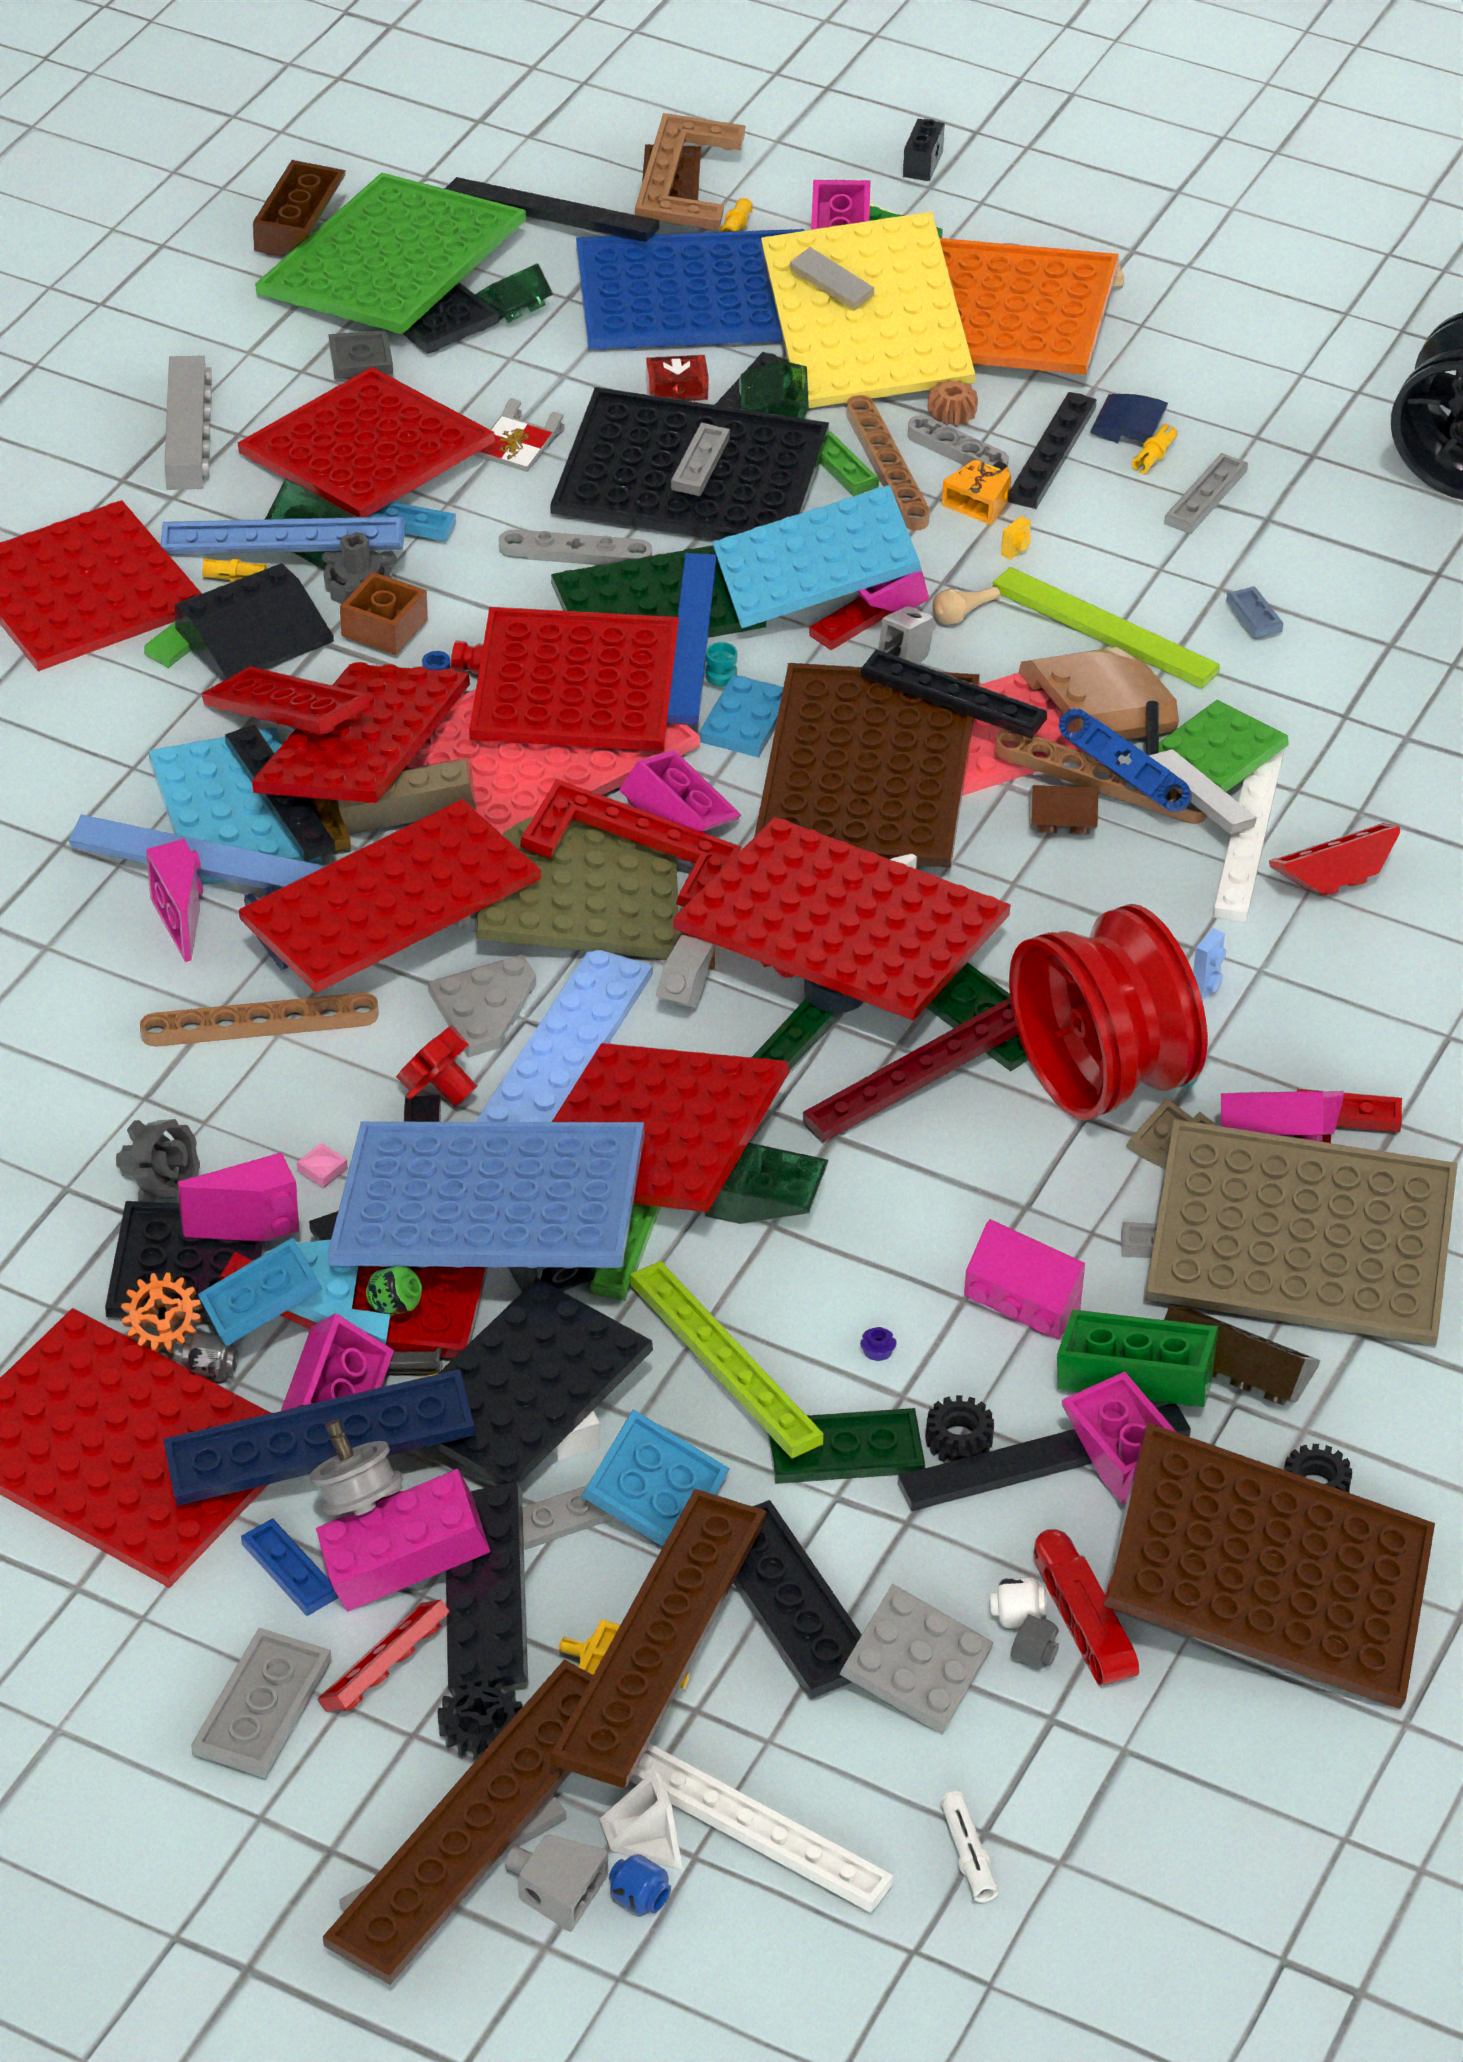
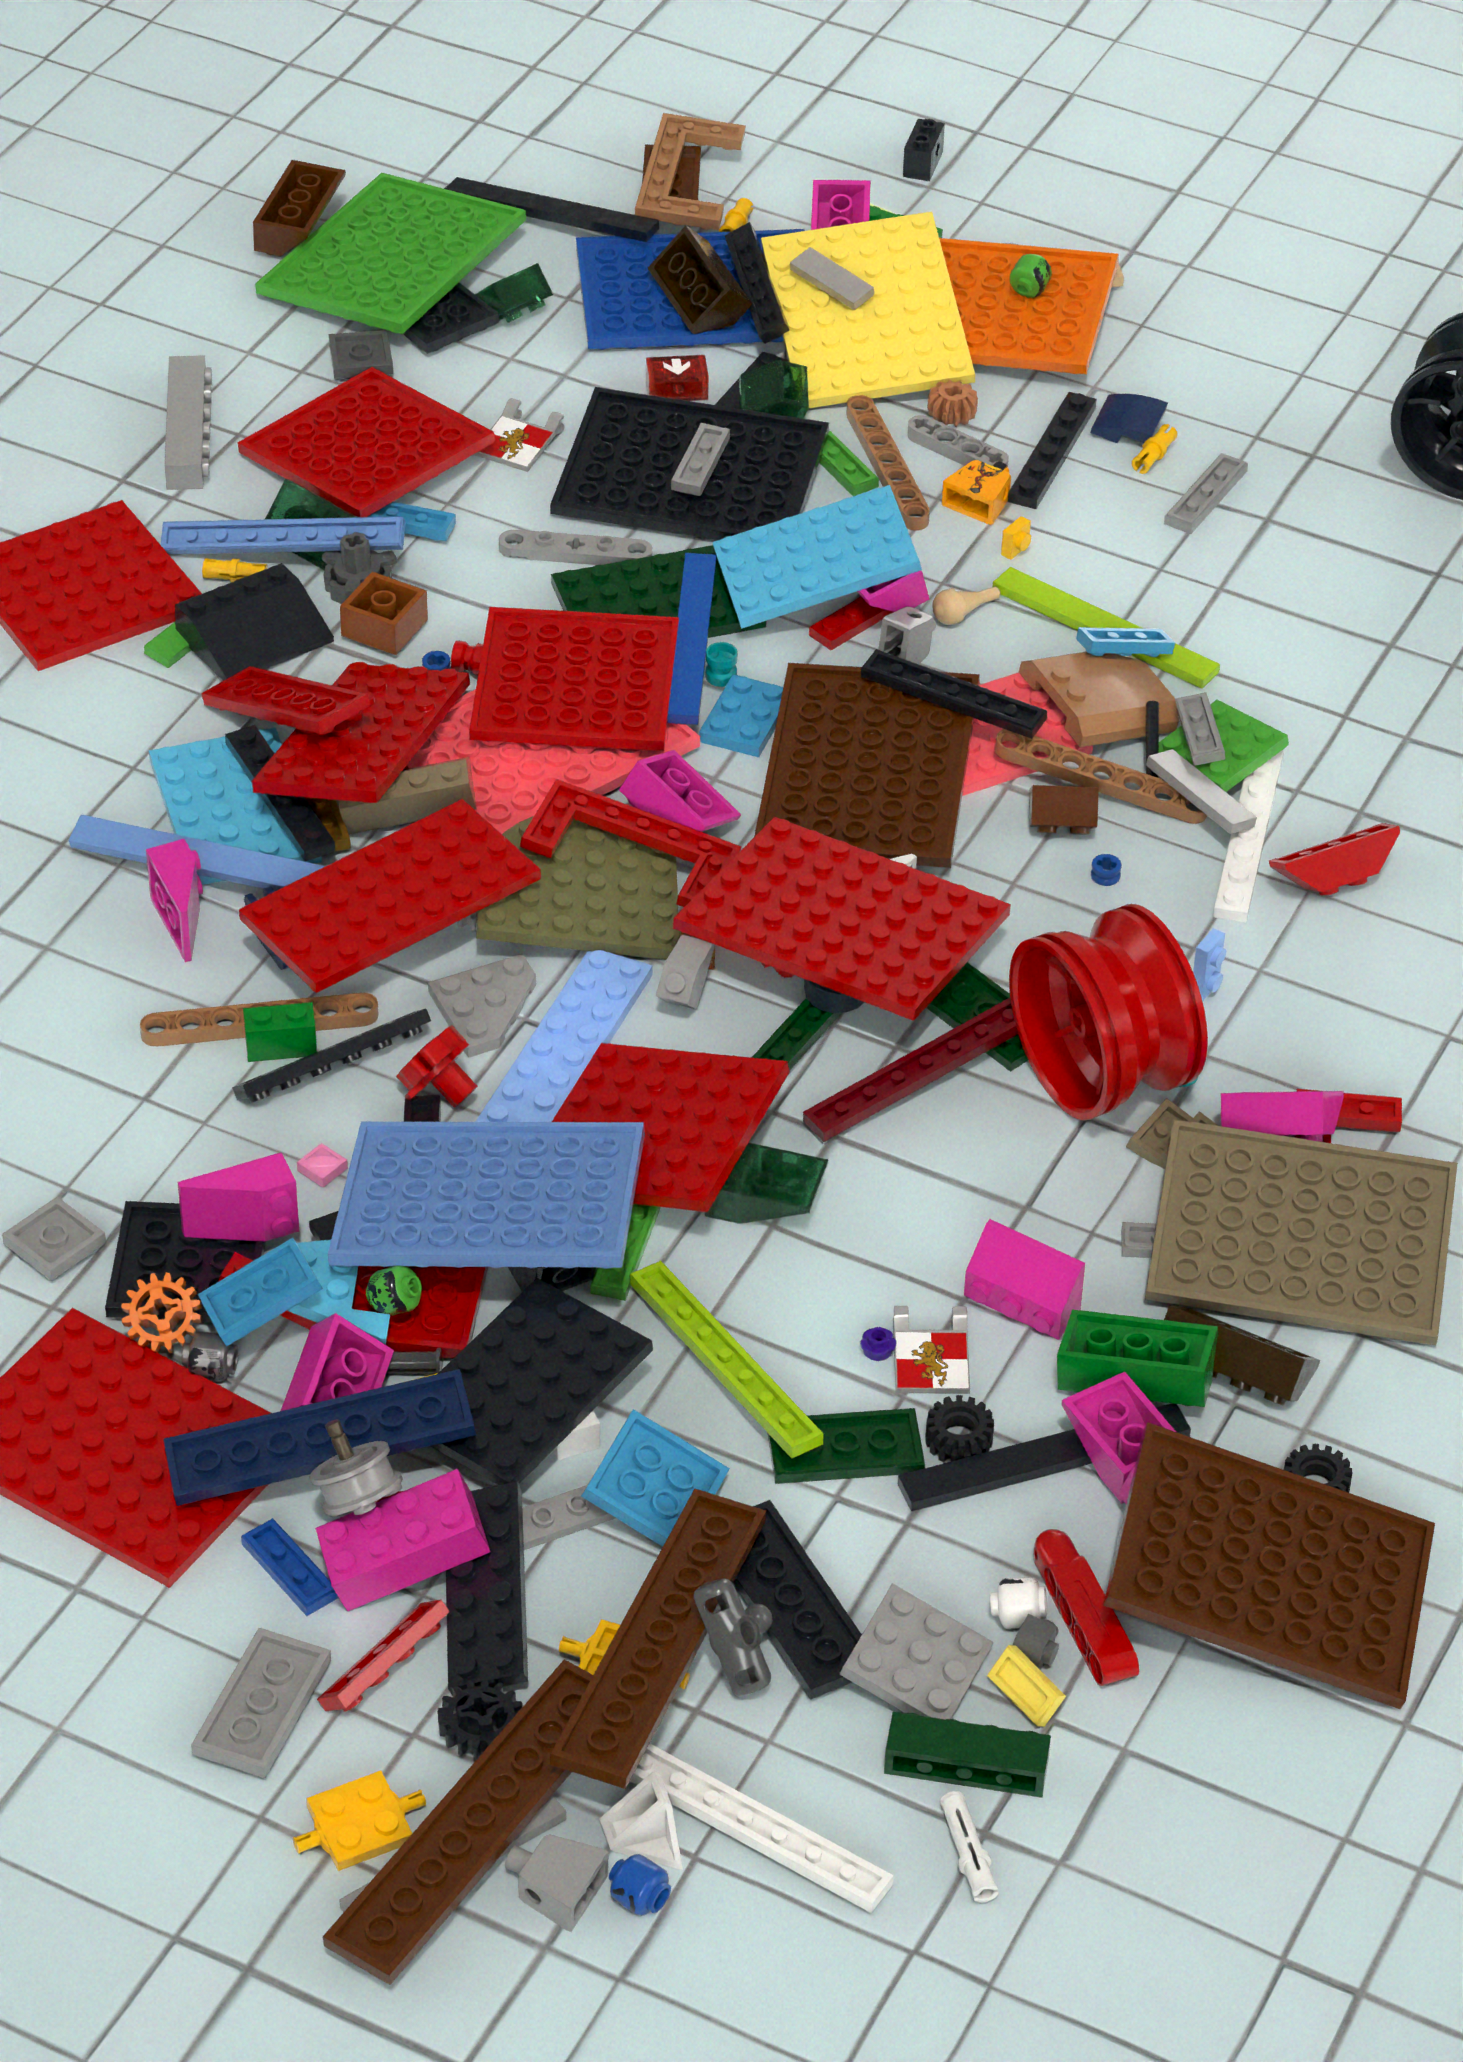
(54, 1238): none -> light grey plate
(154, 1158): dark grey piece -> none
(280, 1031): none -> green brick
(320, 1061): none -> black plate
(358, 1820): none -> yellow plate
(699, 283): none -> dark brown slope
(736, 1634): none -> dark grey piece
(756, 283): none -> black plate
(931, 1358): none -> flag
(967, 1754): none -> dark green brick
(1026, 1685): none -> light yellow tile
(1030, 275): none -> bright green head
(1111, 874): none -> blue bush
(1125, 641): none -> dark azure plate
(1143, 771): blue piece -> none
(1200, 729): none -> light grey tile
(1254, 612): sand blue plate -> none

